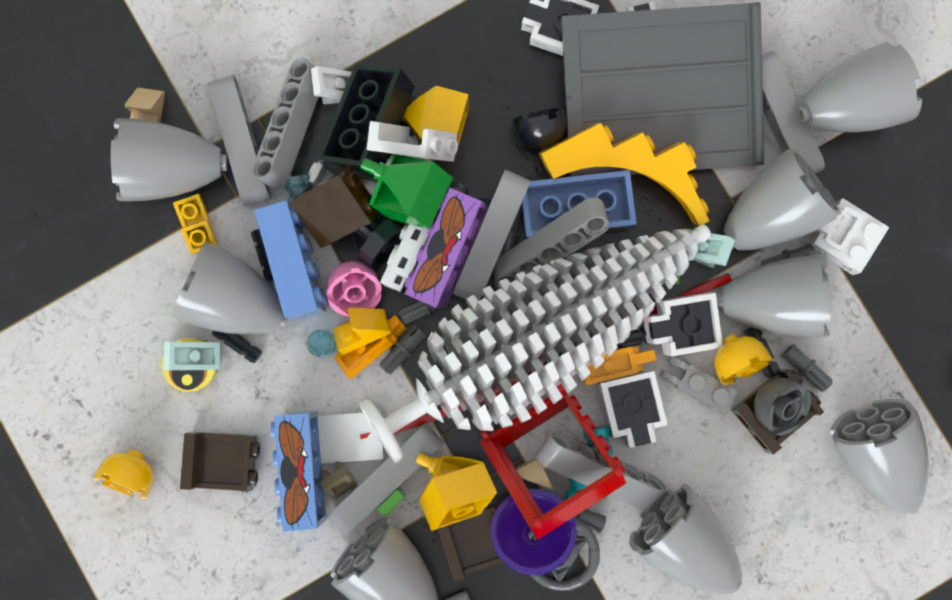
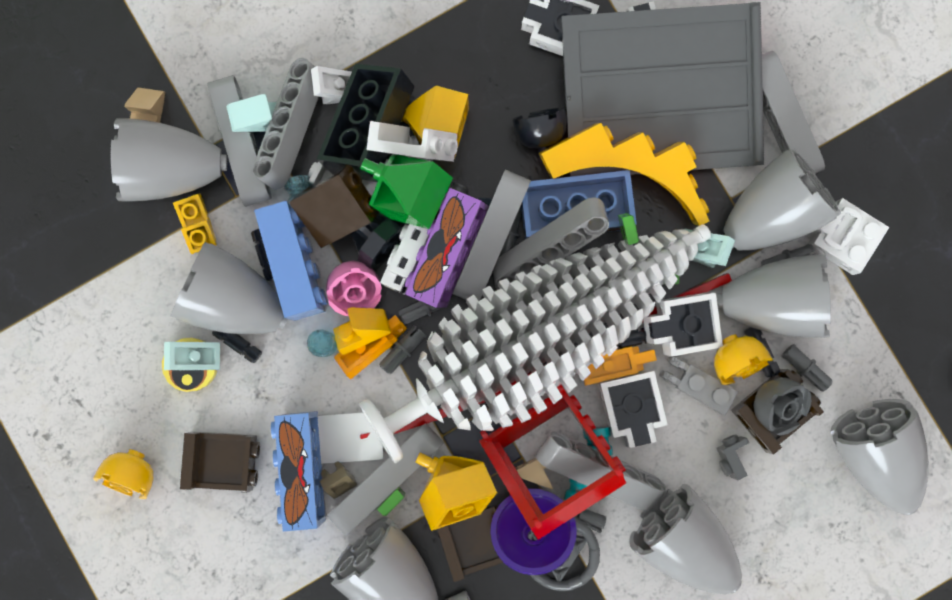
(251, 114): none -> light aqua slope
(628, 228): none -> bright green tile
(730, 461): none -> dark grey bracket
(864, 93): light grey cylinder -> none

